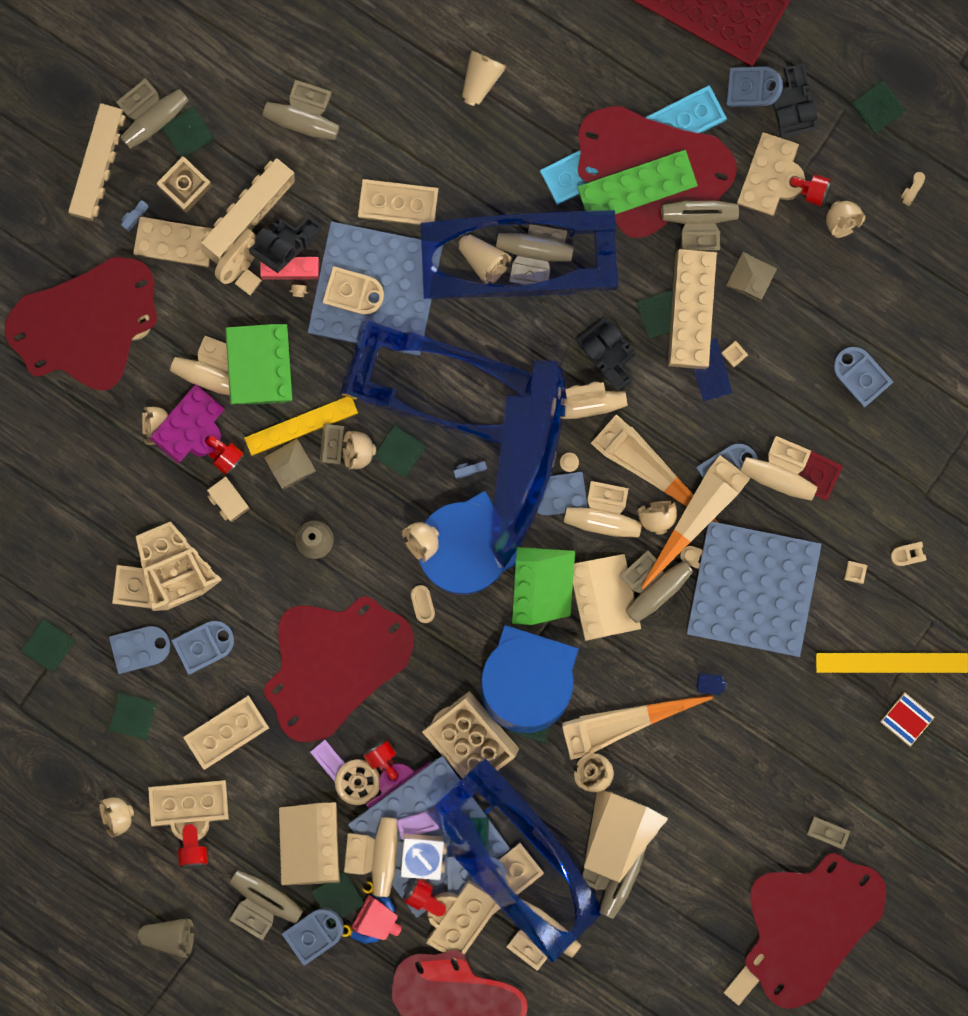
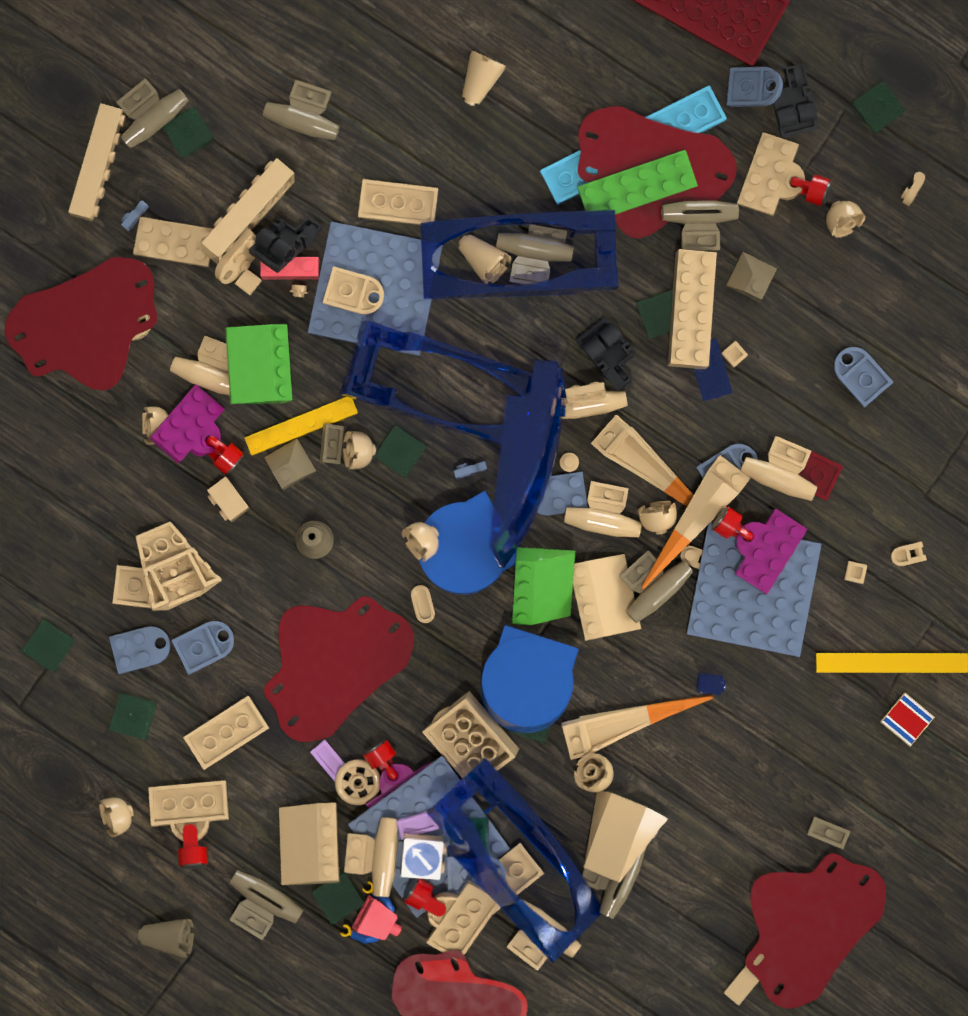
(184, 184): tan brick -> none
(313, 935): sand blue plate -> none
(763, 546): none -> magenta plate

